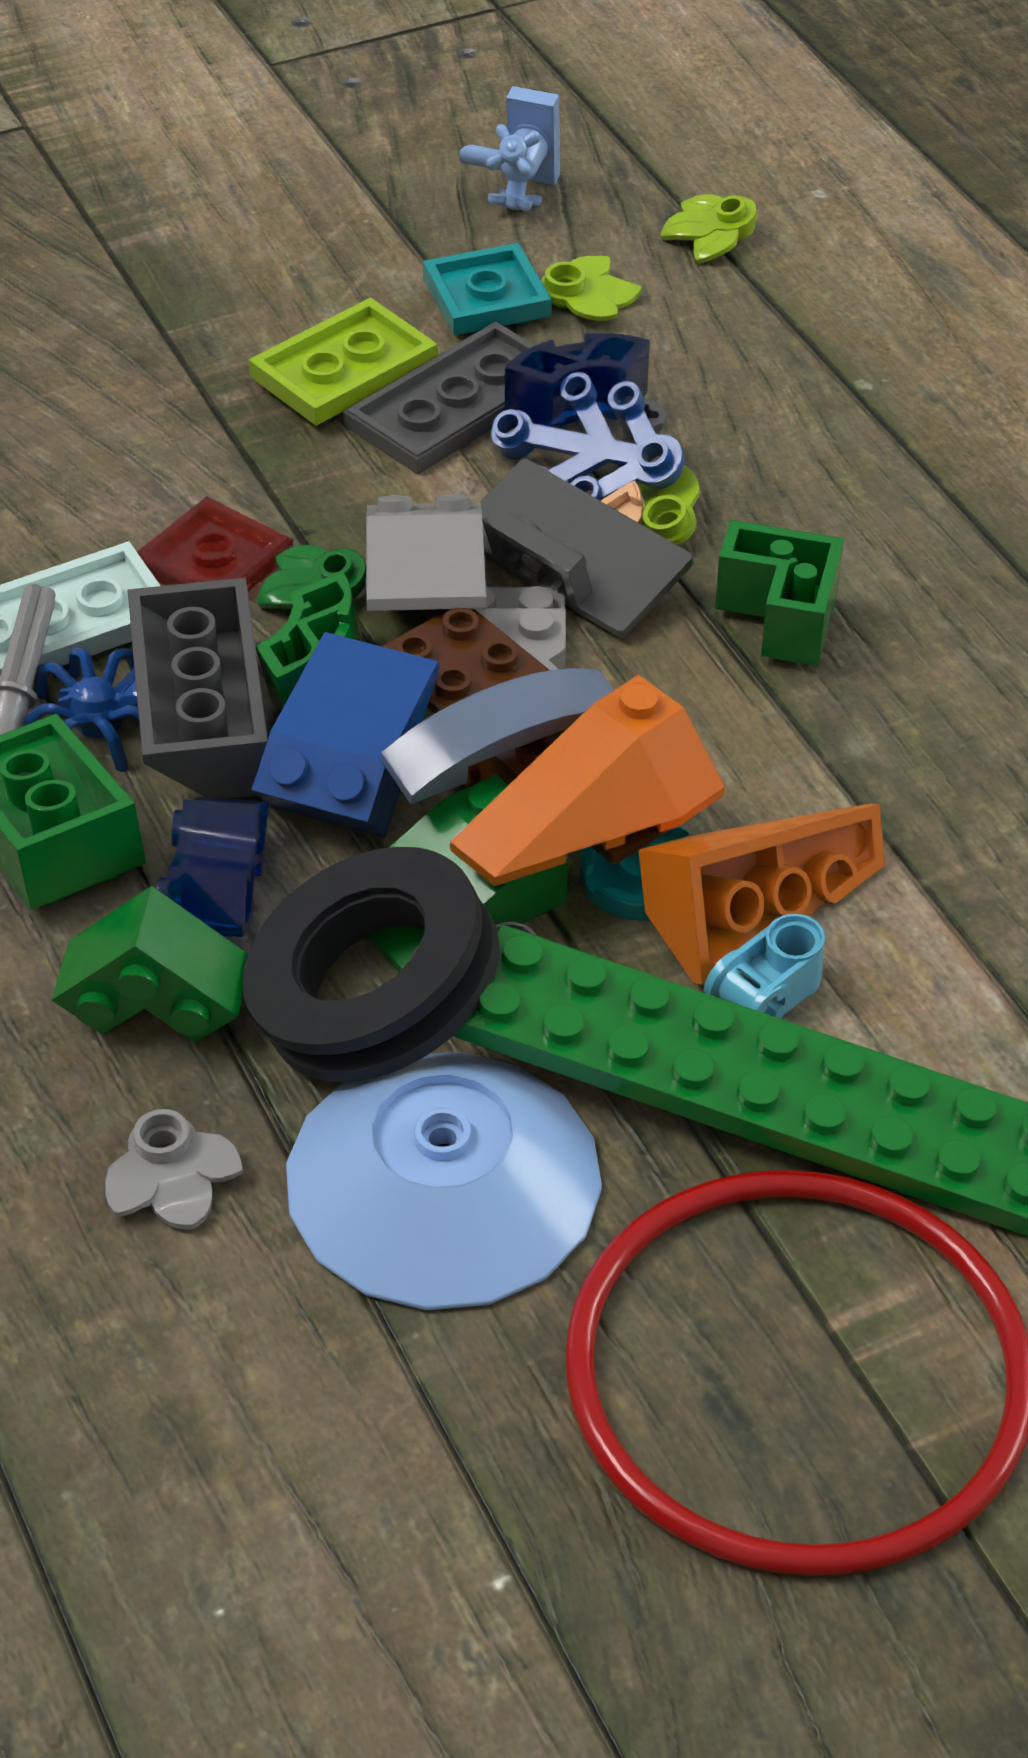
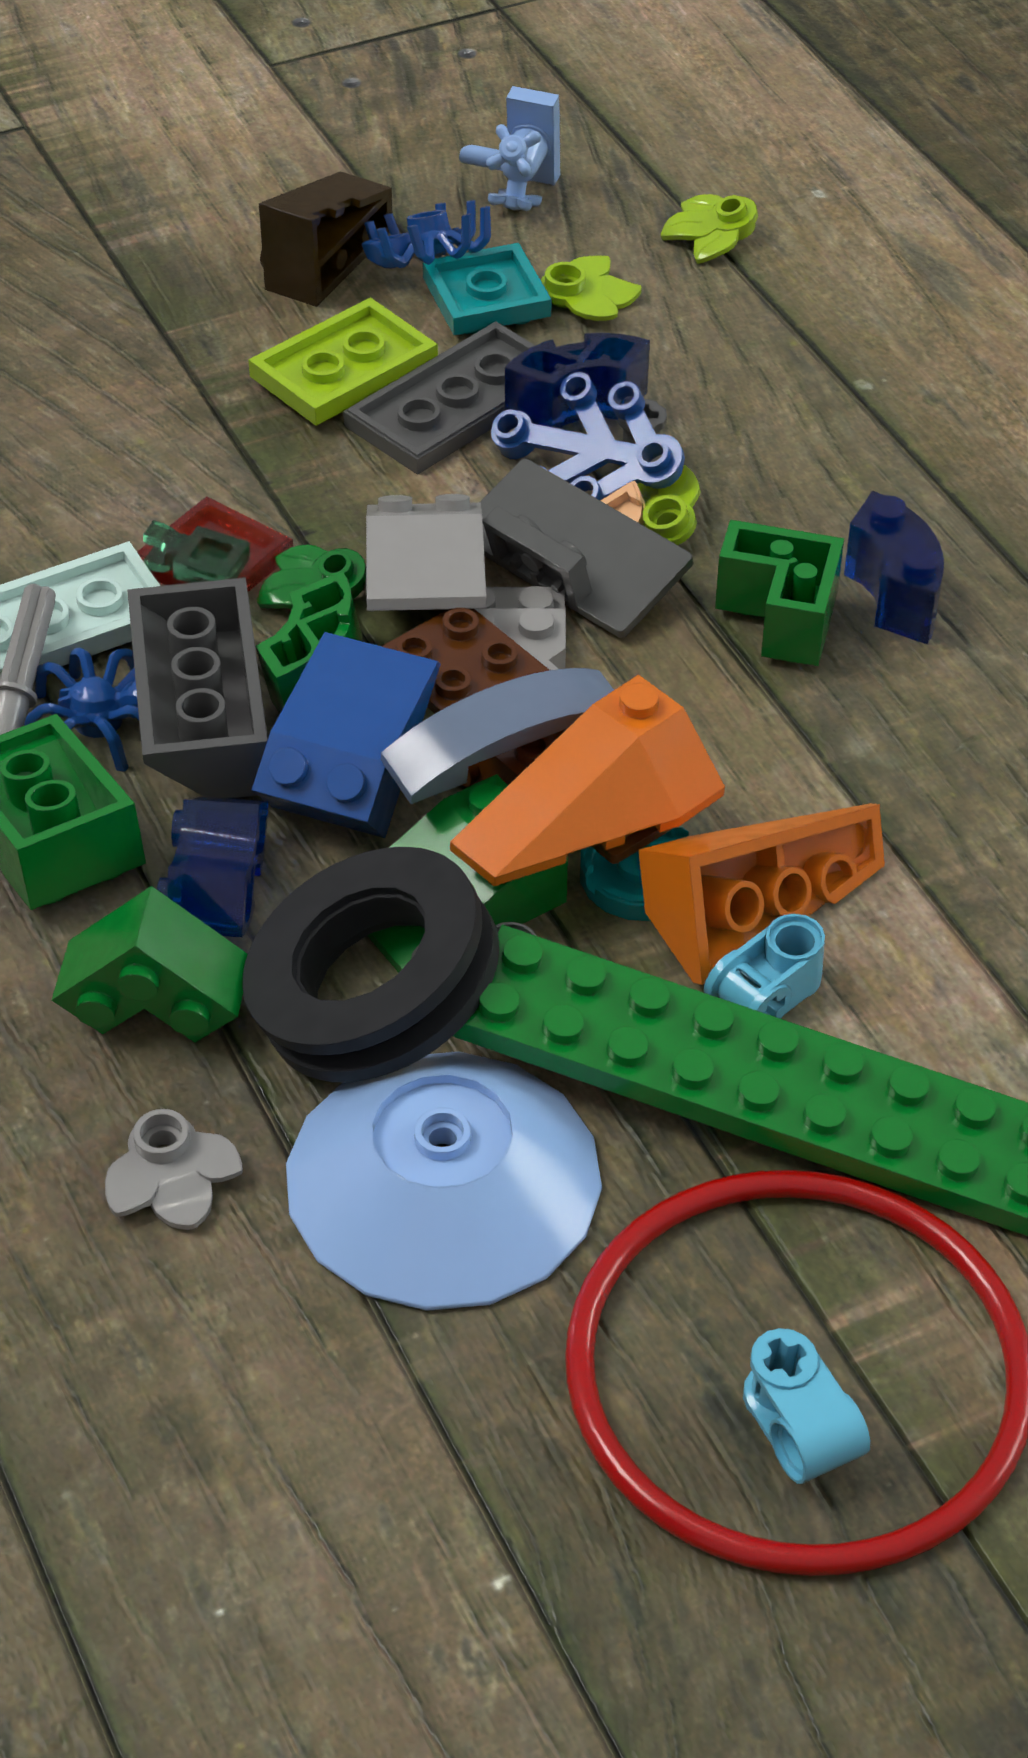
(196, 557): none -> clear green plate
(317, 234): none -> dark brown wedge
(427, 237): none -> blue animal
(802, 1407): none -> medium azure piece
(898, 564): none -> clear blue brick

